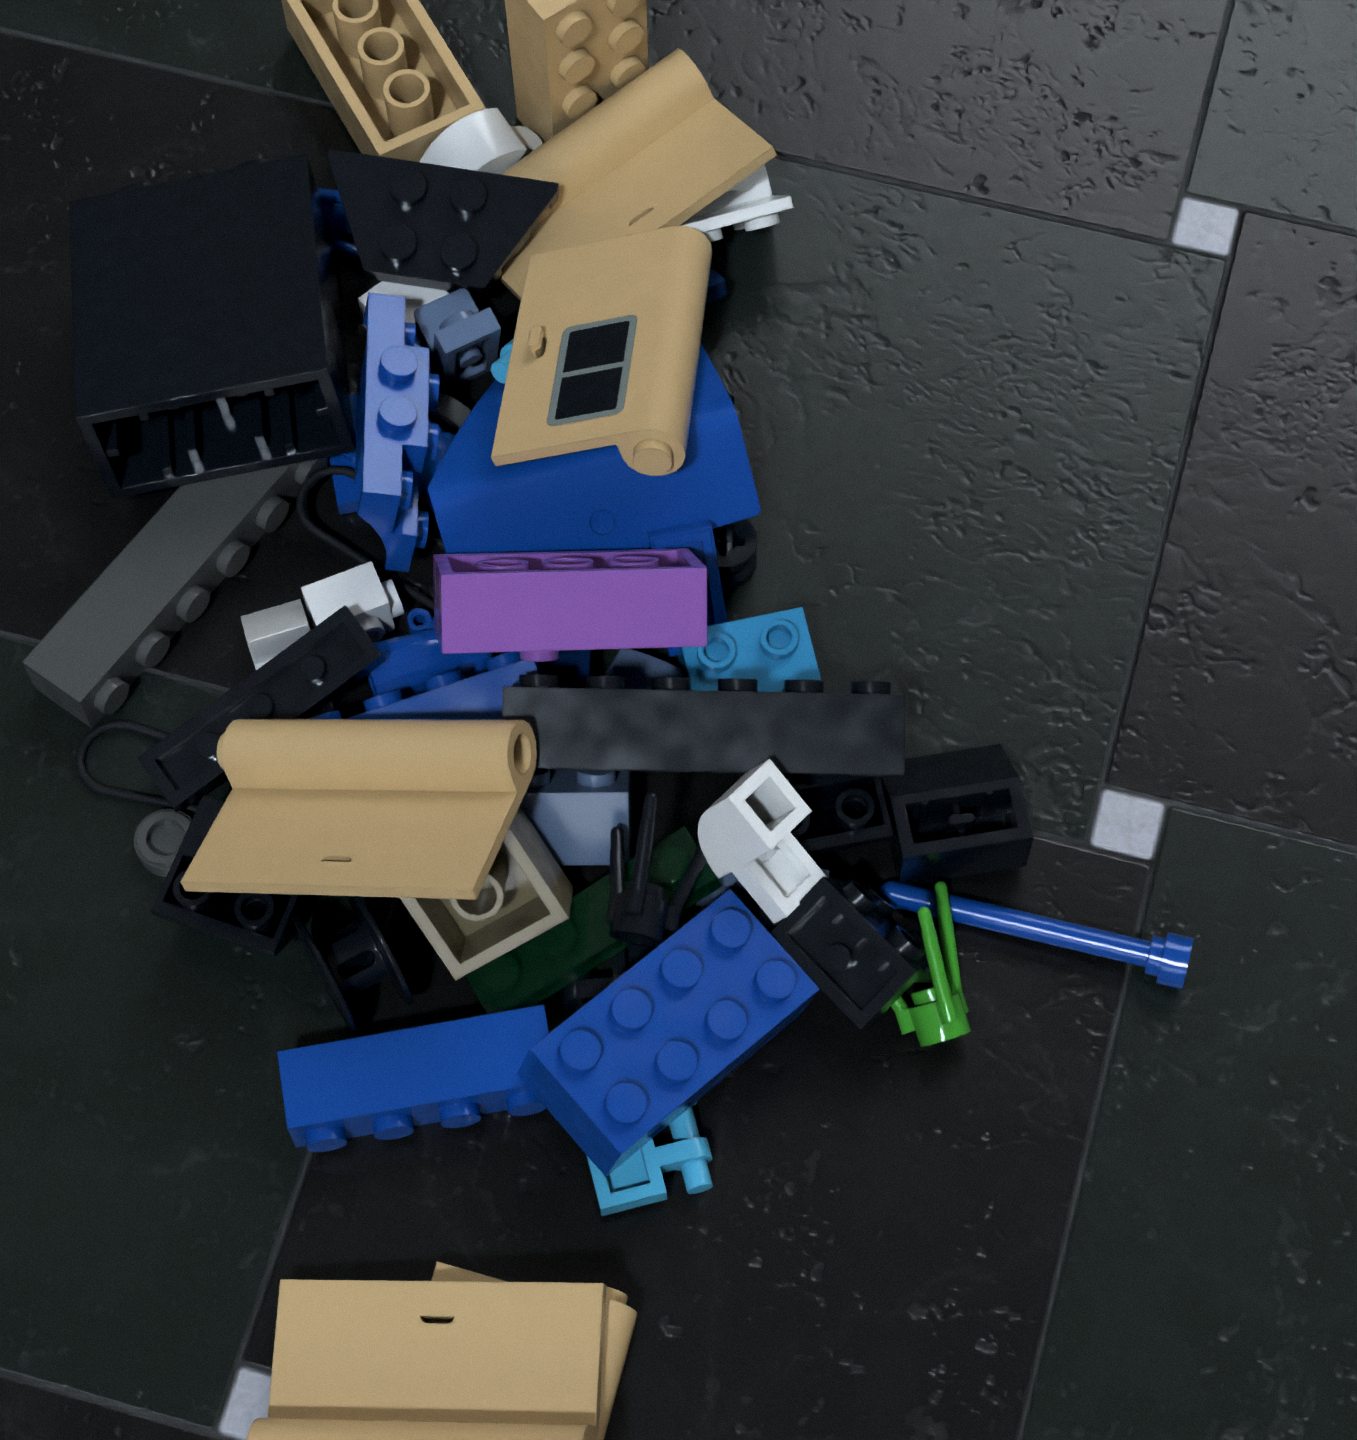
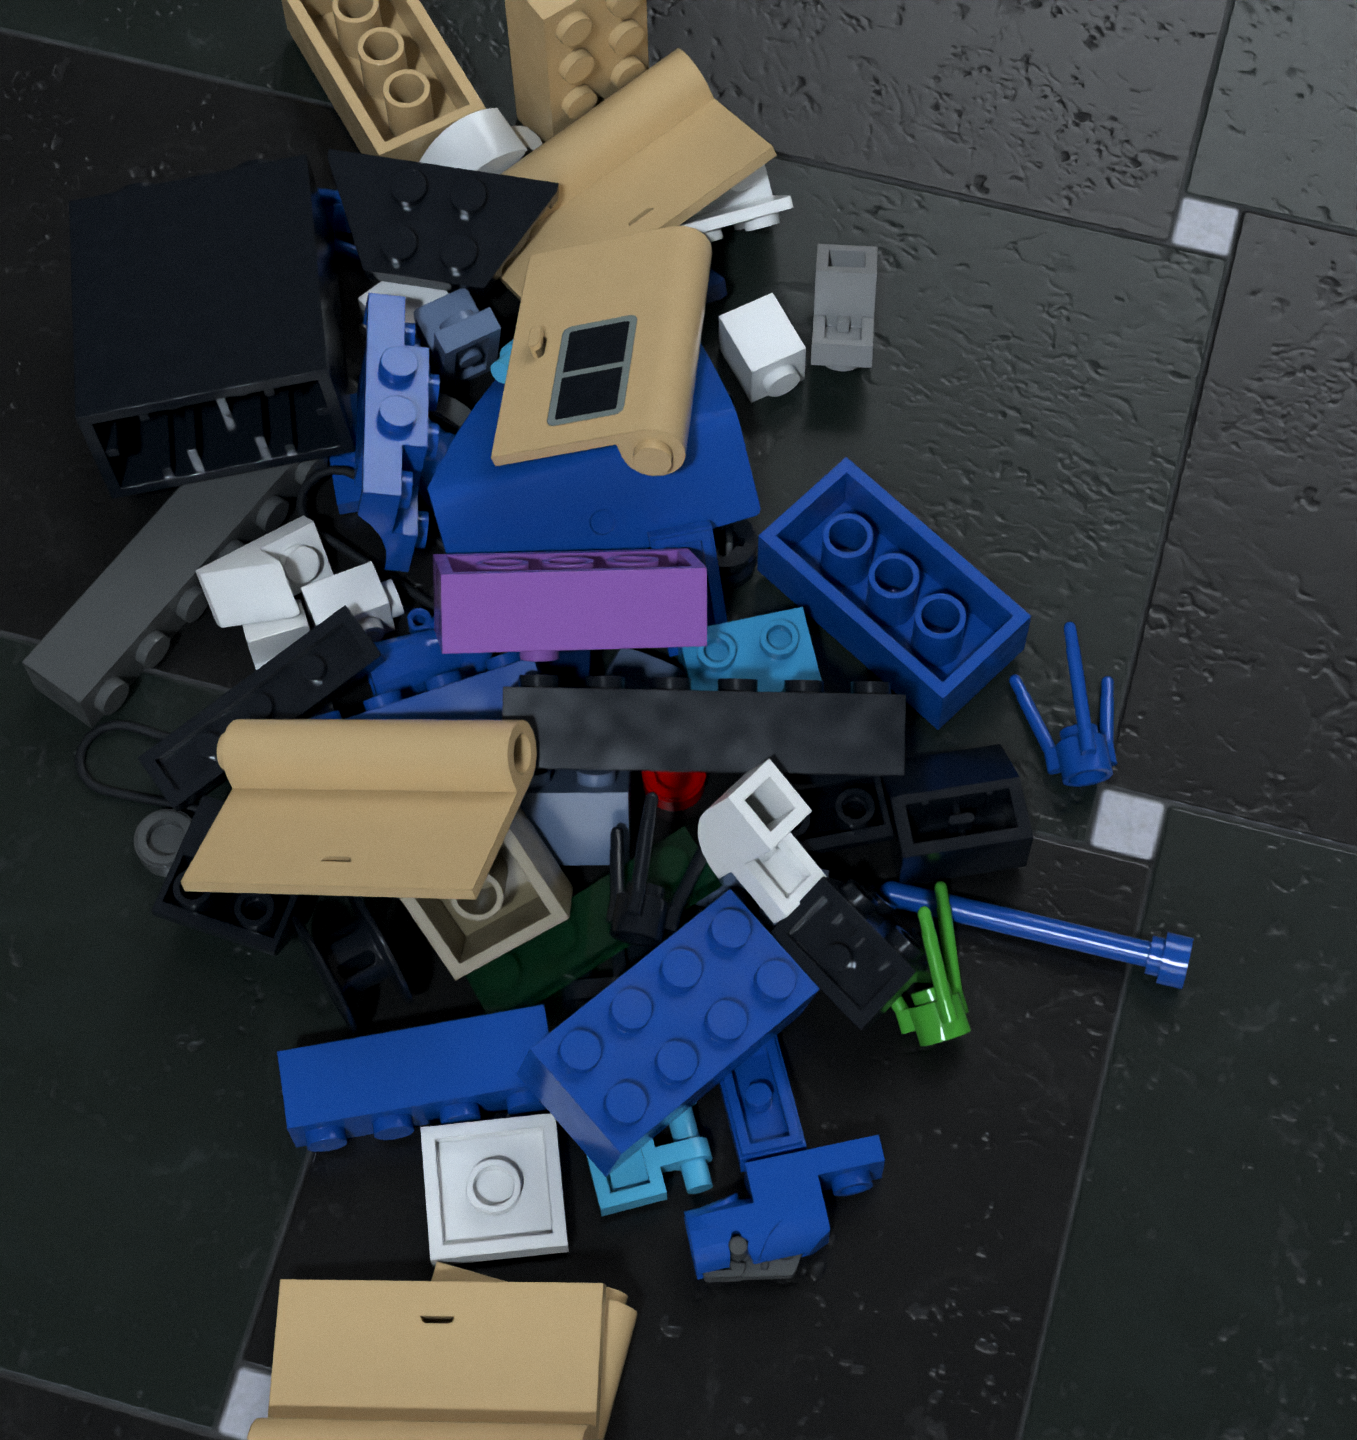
(265, 575): none -> white slope
(494, 1189): none -> white plate
(675, 789): none -> red tile
(762, 348): none -> white brick
(762, 1107): none -> blue plate
(782, 1213): none -> blue plate
(844, 306): none -> light grey brick
(892, 592): none -> blue brick
(1083, 753): none -> blue plant

